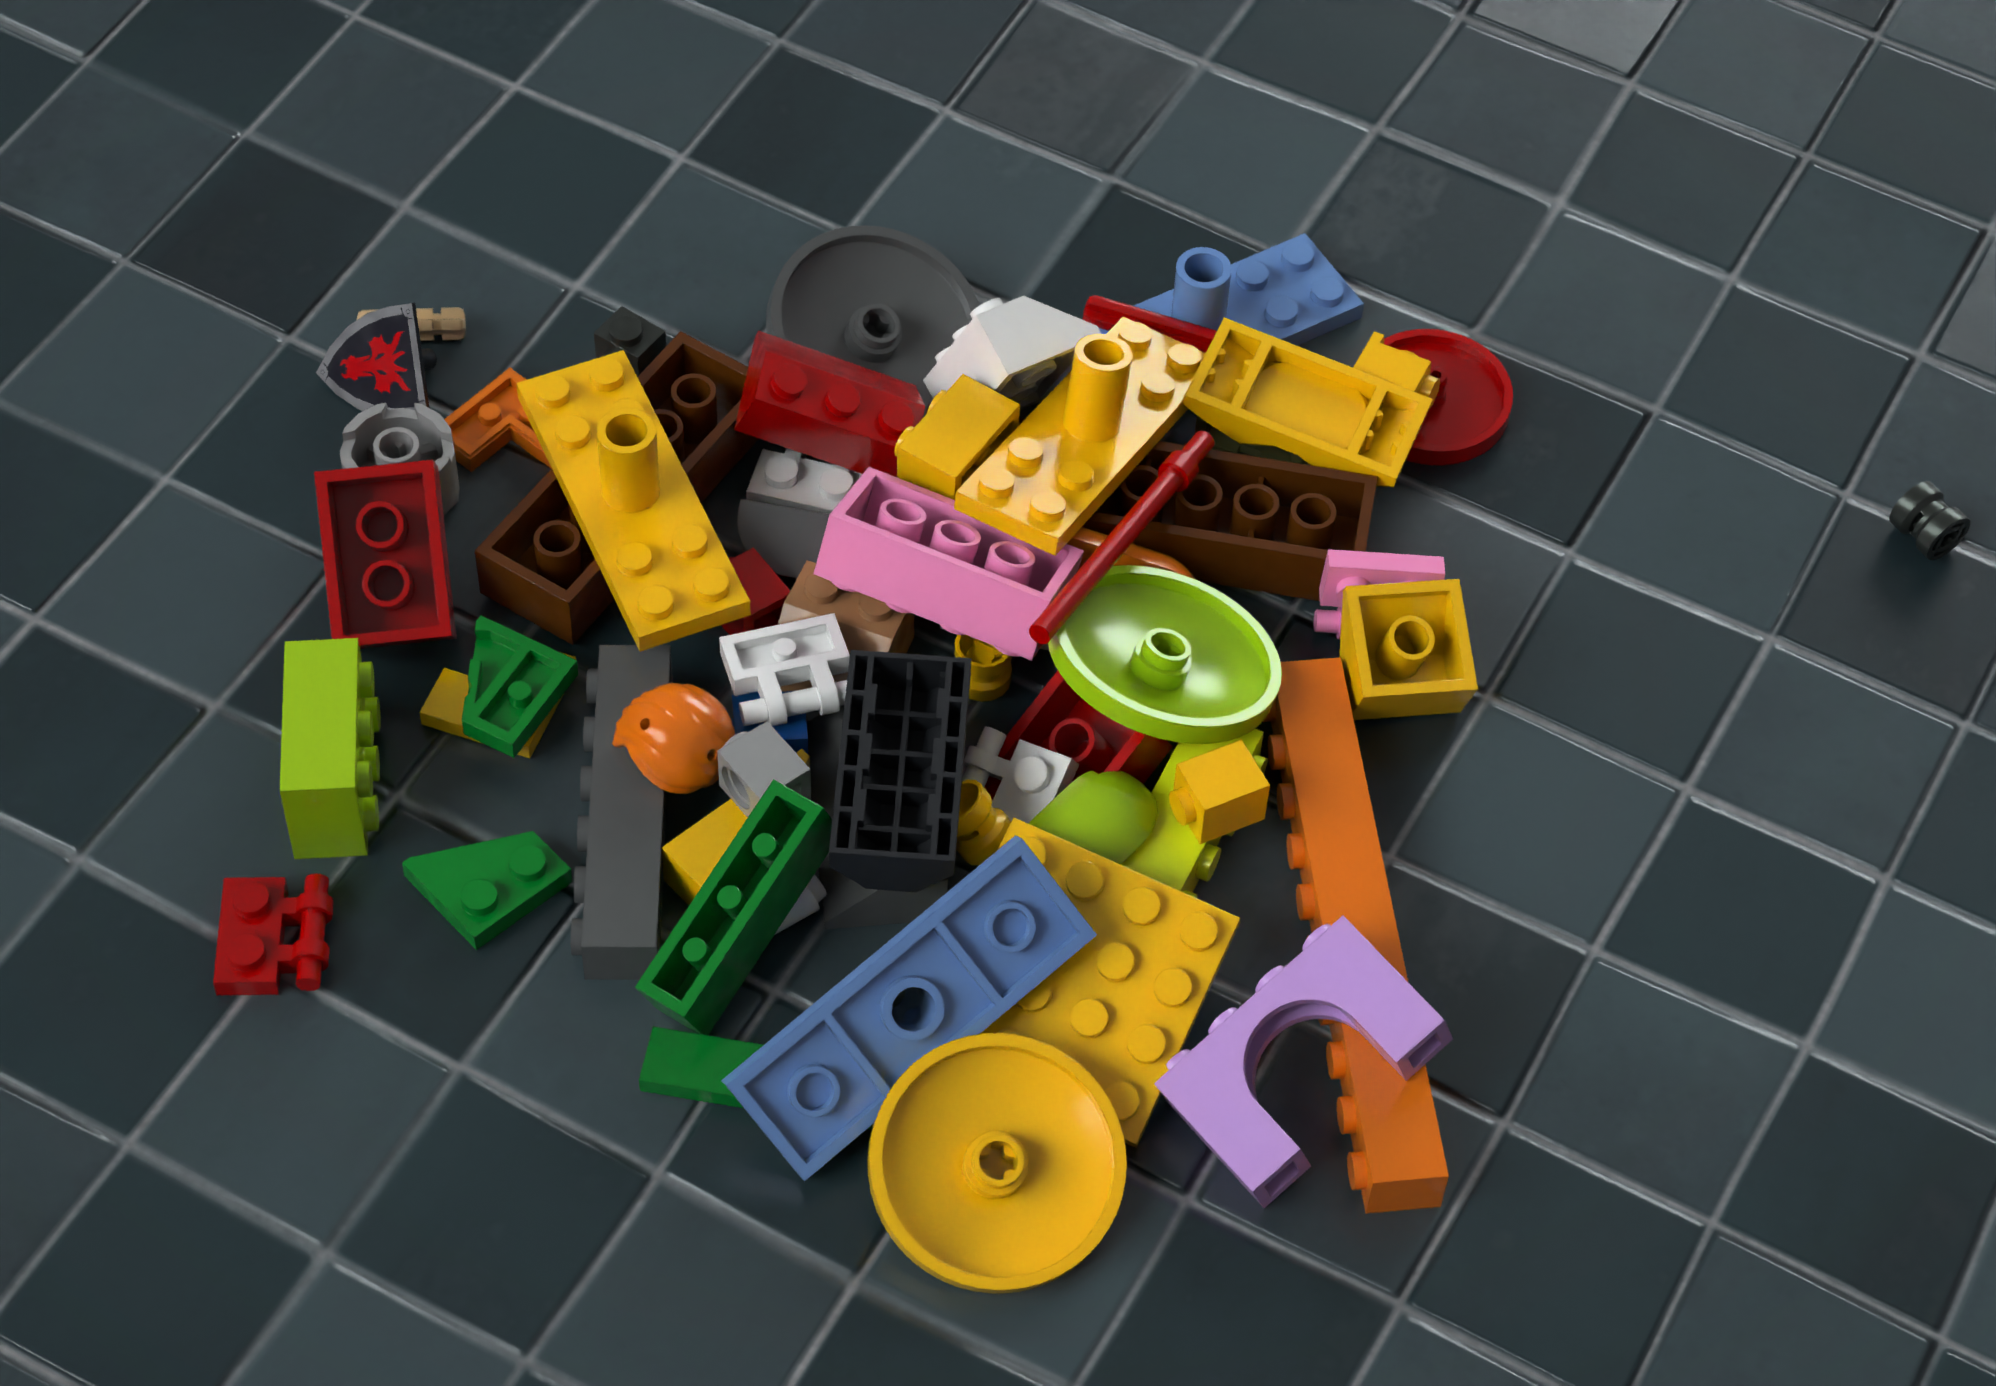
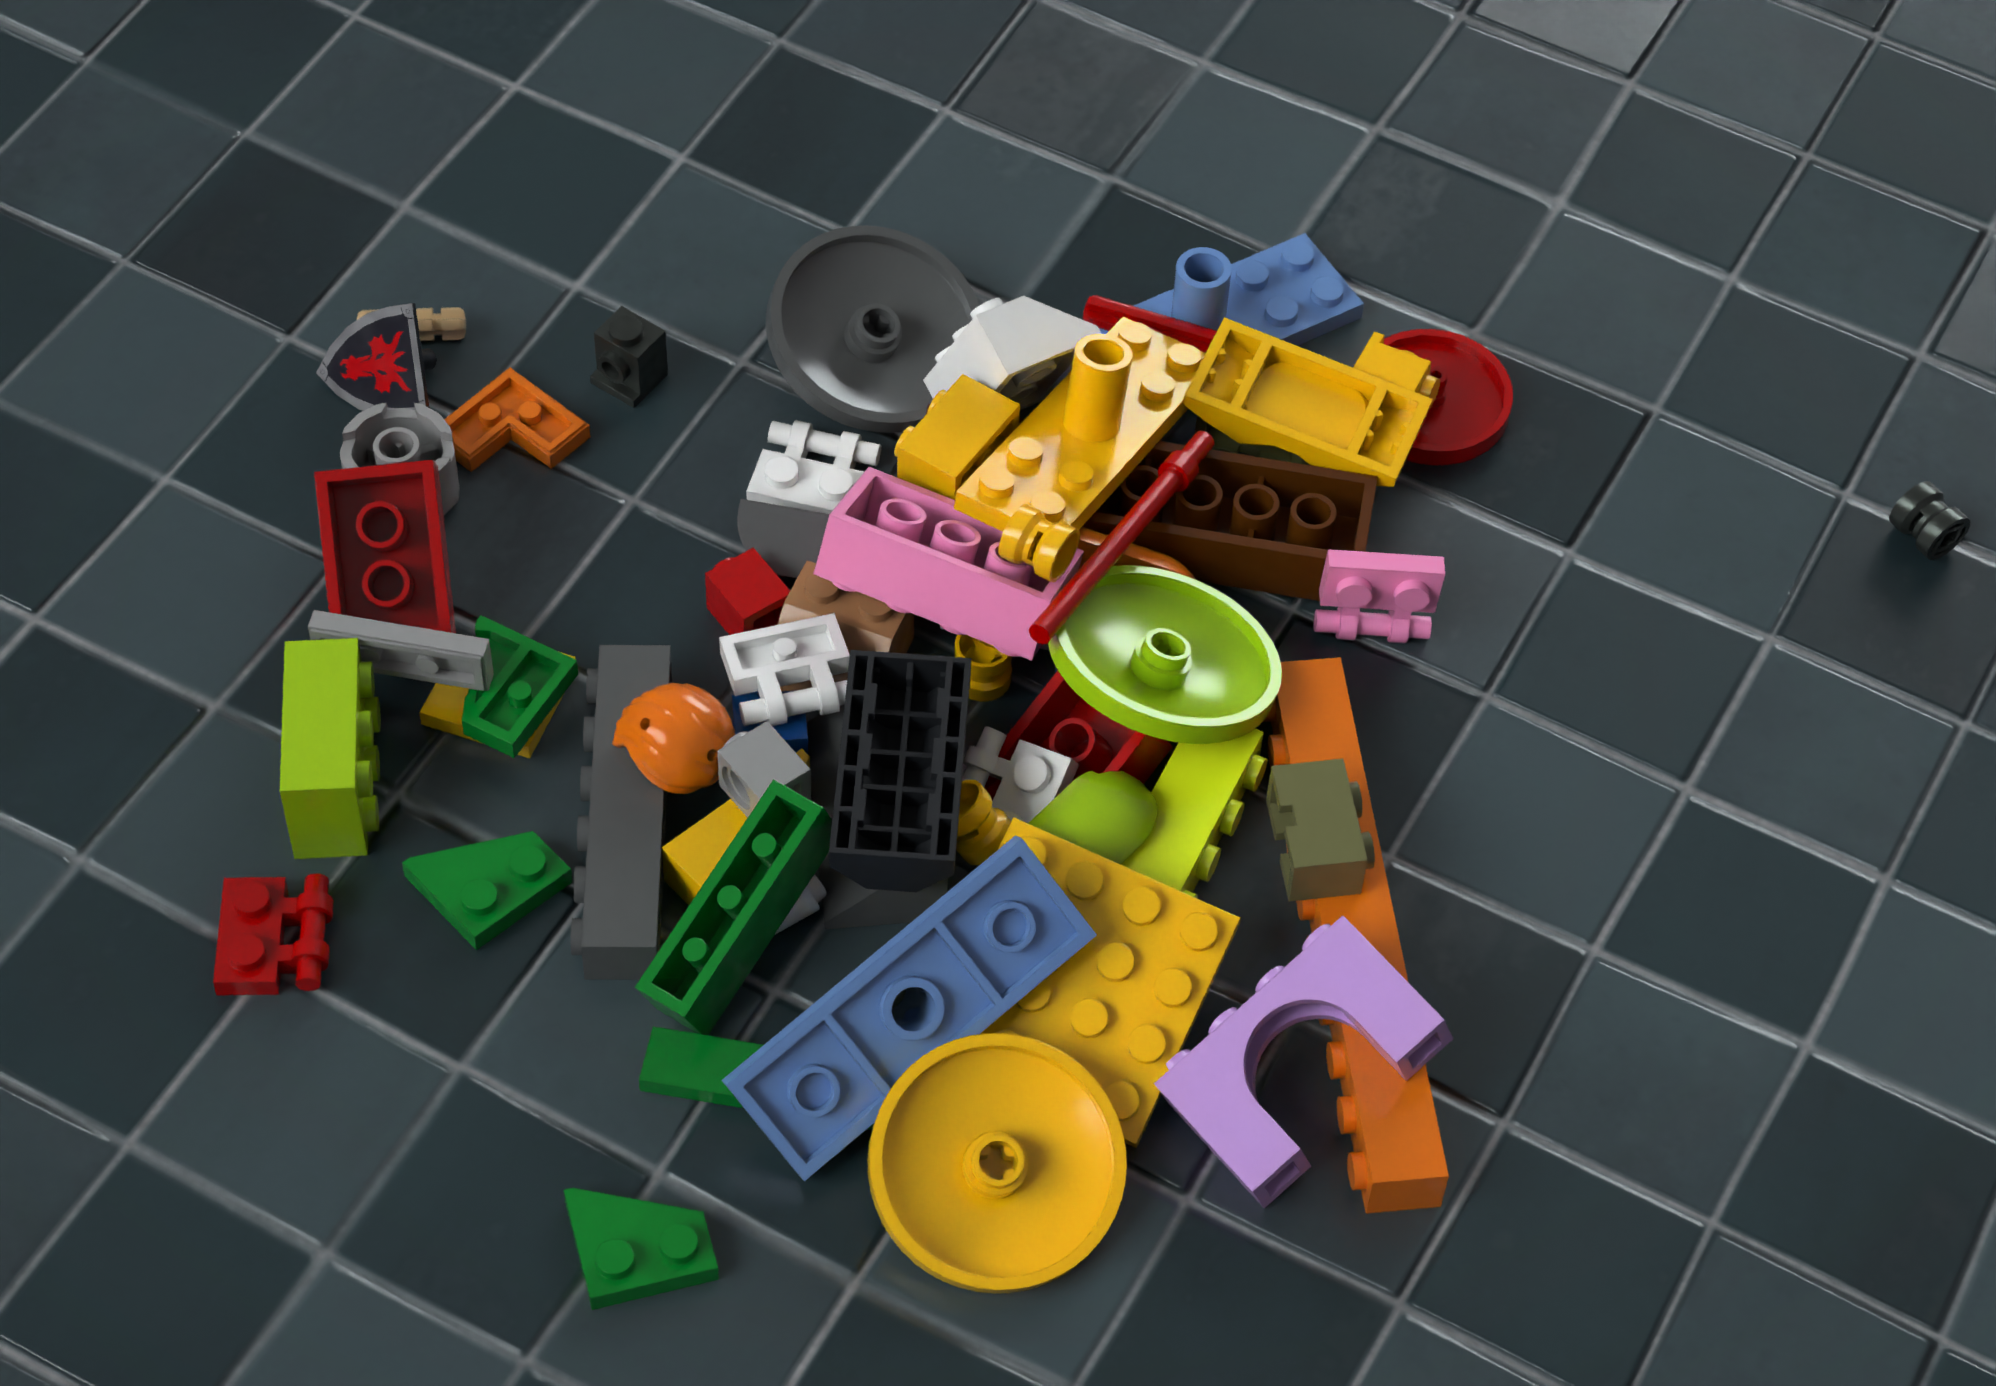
(411, 650): none -> light grey tile
(538, 553): reddish brown brick -> none
(633, 500): yellow plate -> none
(637, 1246): none -> green wing
(825, 406): red slope -> none
(1039, 542): none -> yellow wheel
(1219, 792): yellow brick -> none
(1318, 818): none -> olive brick
(1406, 649): yellow slope -> none

